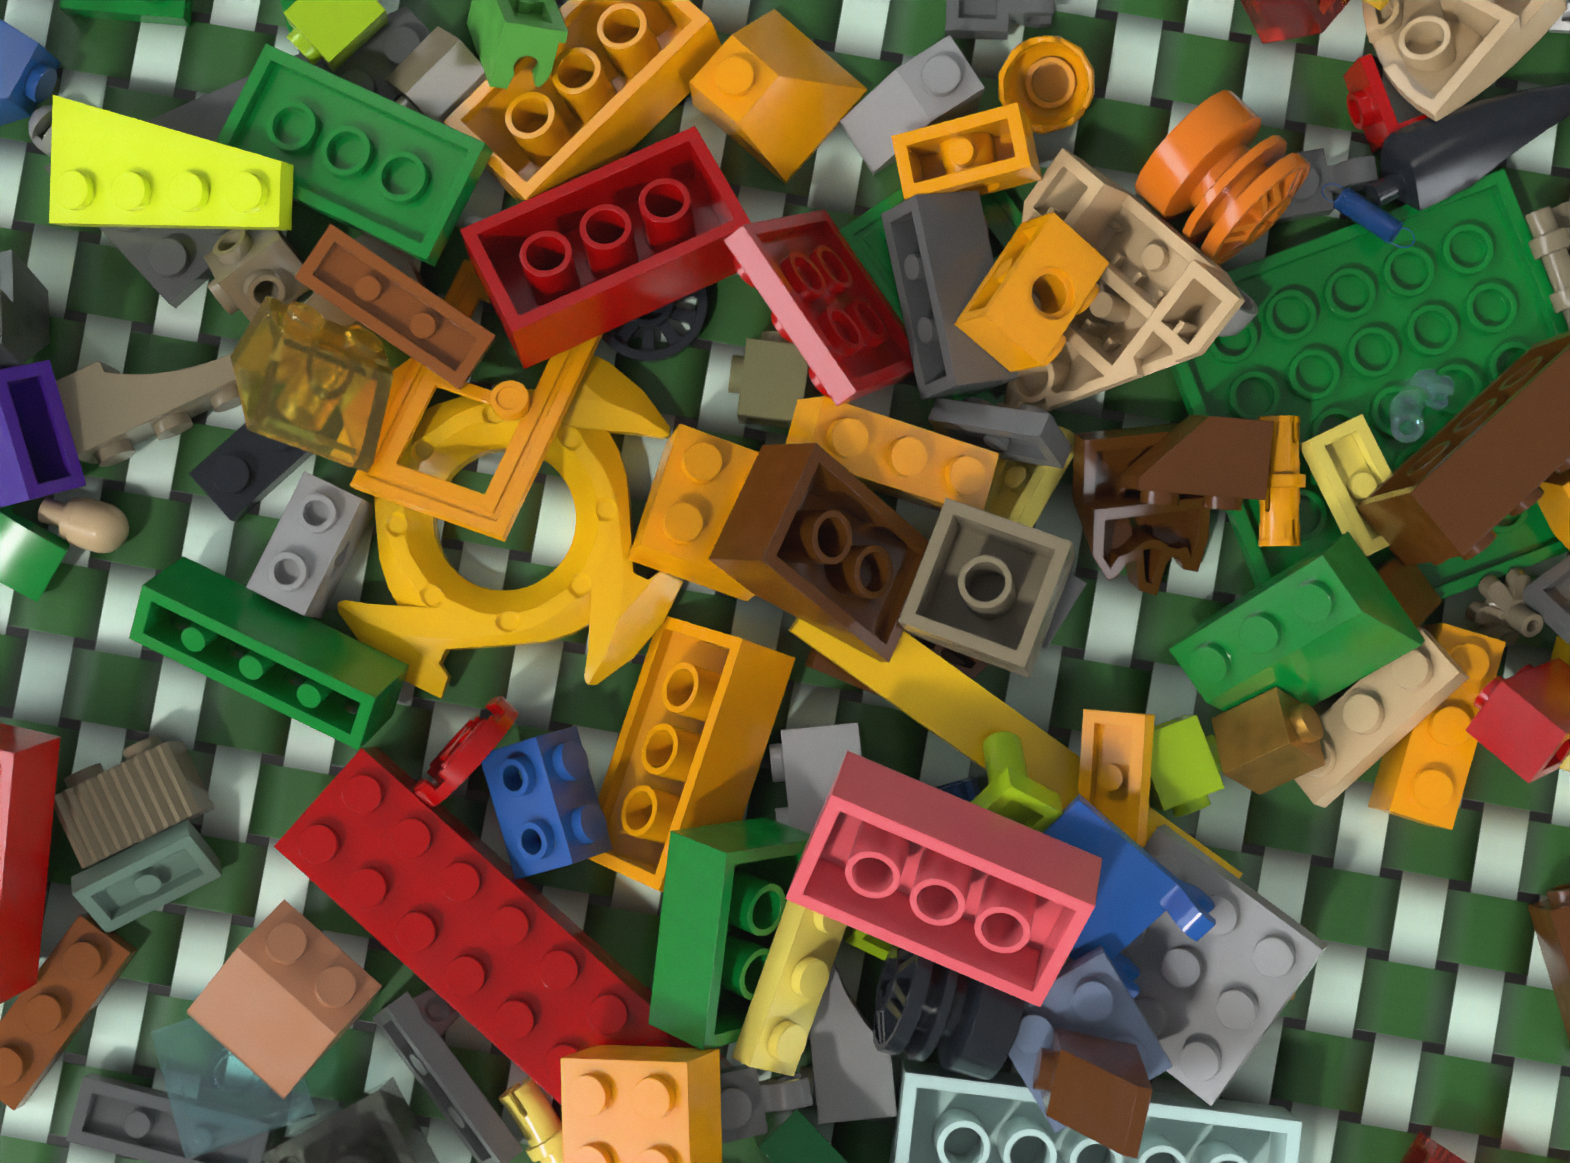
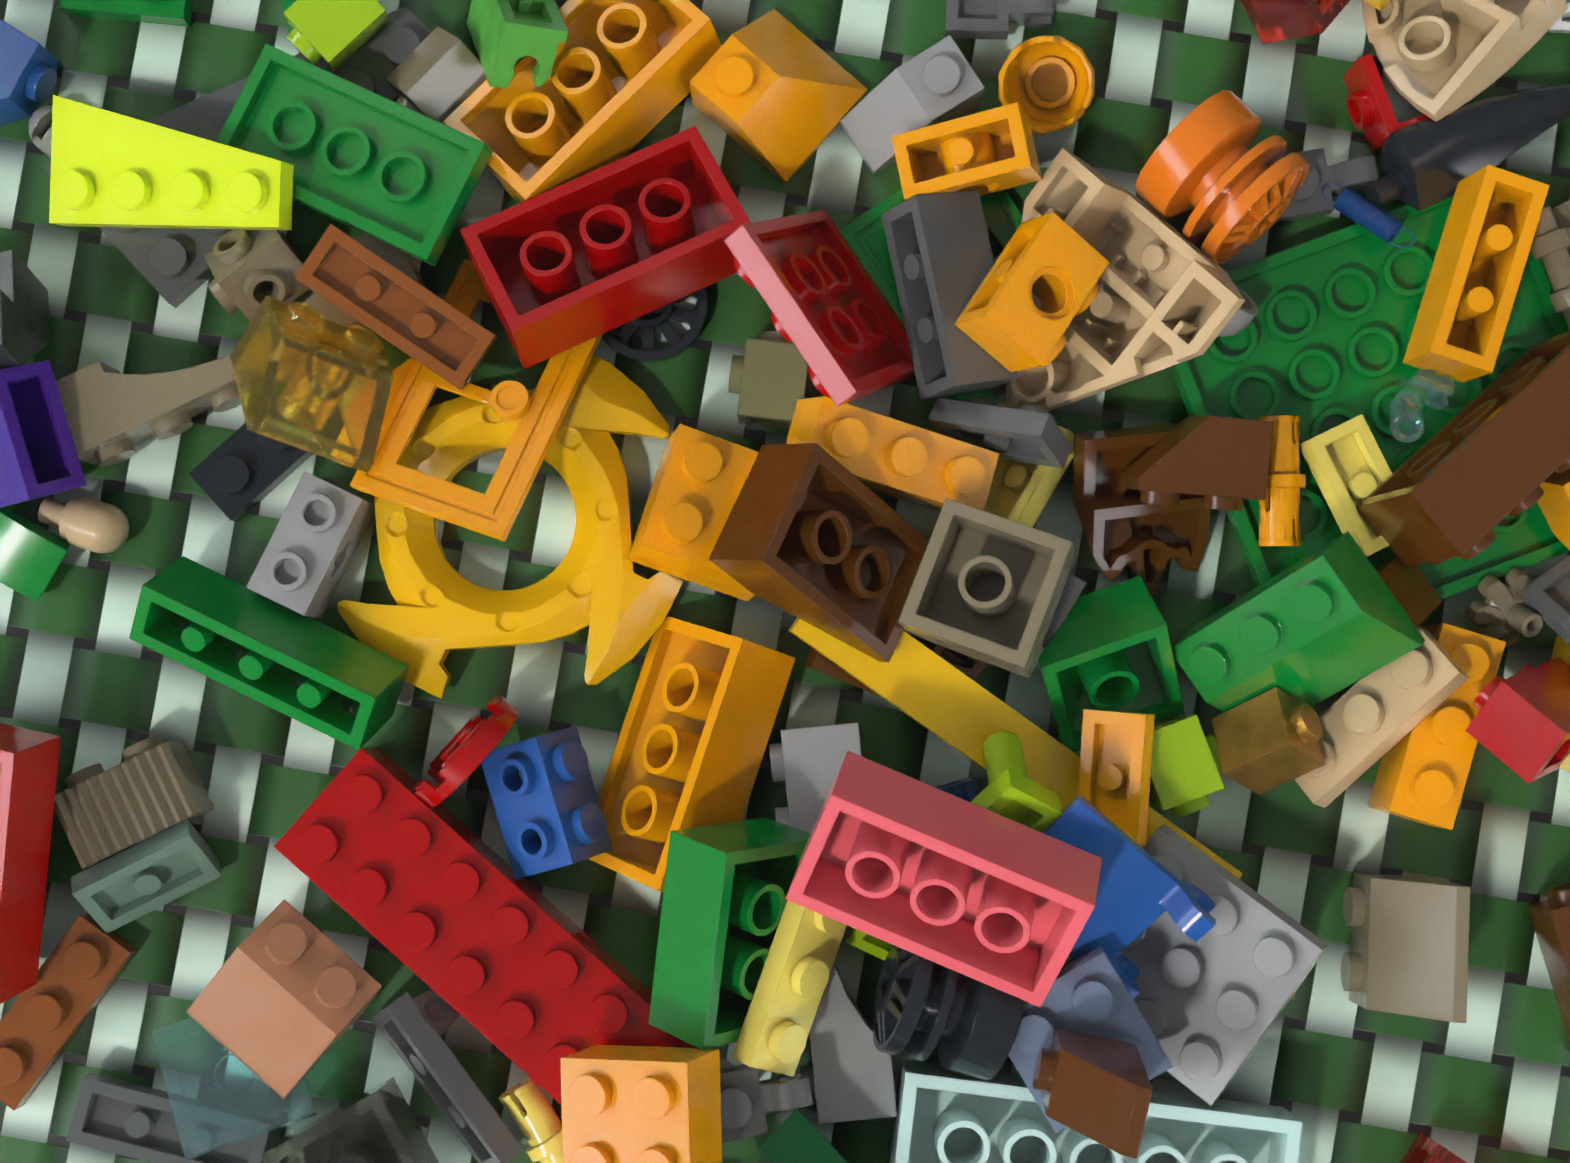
(1110, 657): none -> green slope
(1407, 945): none -> dark tan slope
(1476, 274): none -> light orange brick

